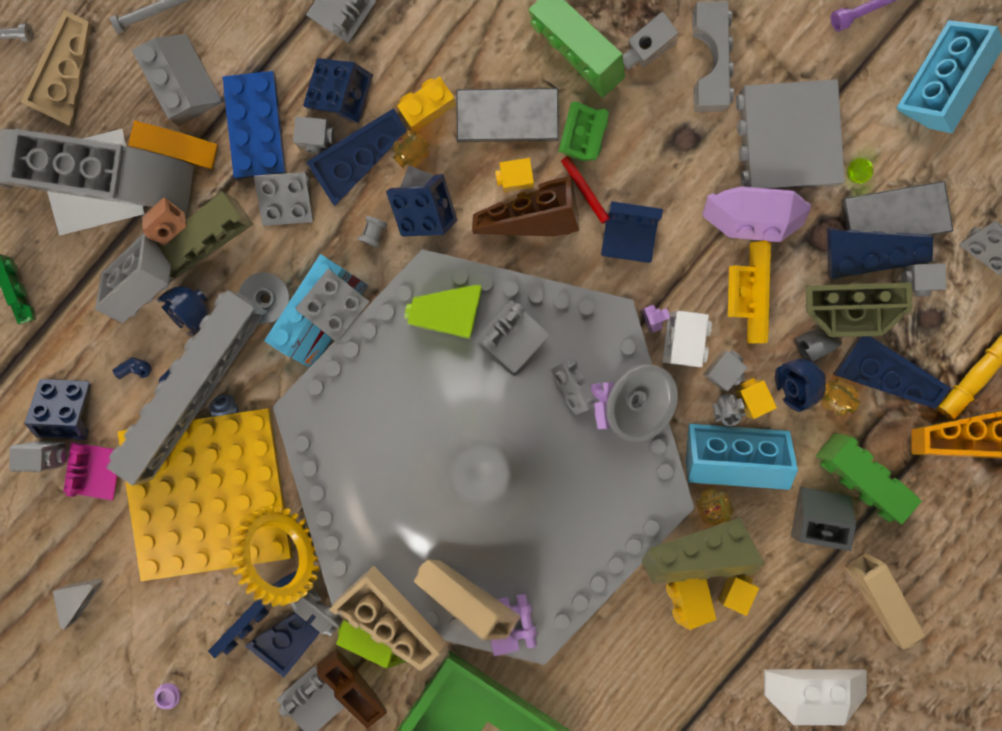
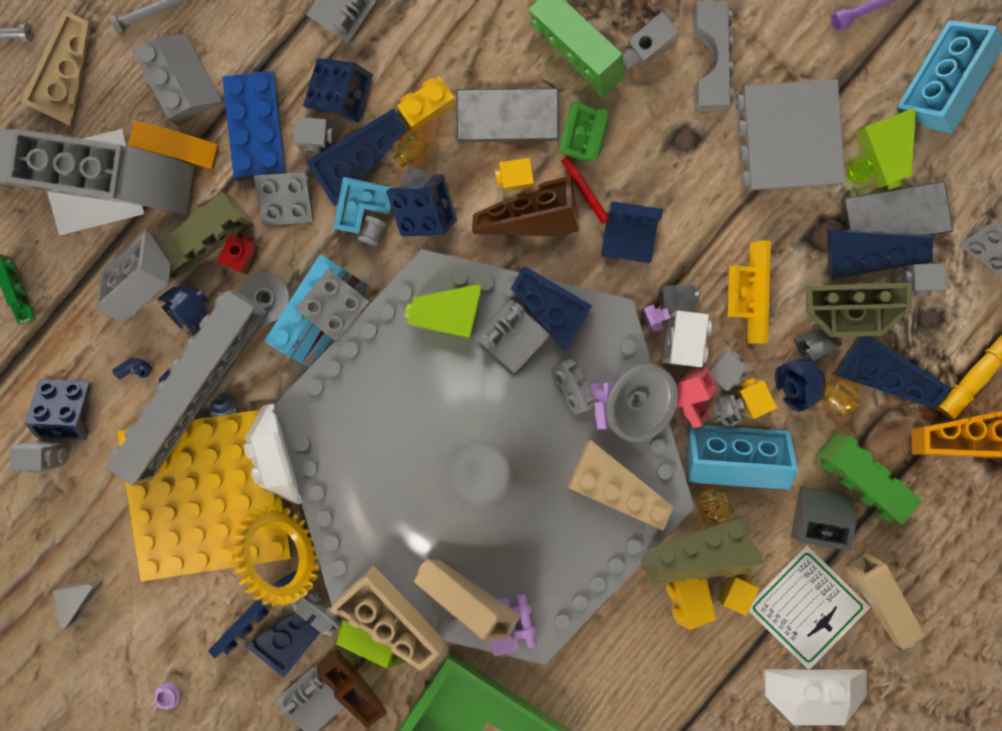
(88, 472): dark pink hinge -> none
(163, 221): nougat brick -> none
(238, 253): none -> red brick
(270, 456): none -> white wedge
(354, 198): none -> medium azure plate
(551, 305): none -> dark blue wing
(613, 485): none -> tan wing
(679, 298): none -> flat silver brick
(693, 389): none -> coral brick
(756, 213): lavender wedge -> none
(808, 607): none -> white sticker
(890, 148): none -> lime slope

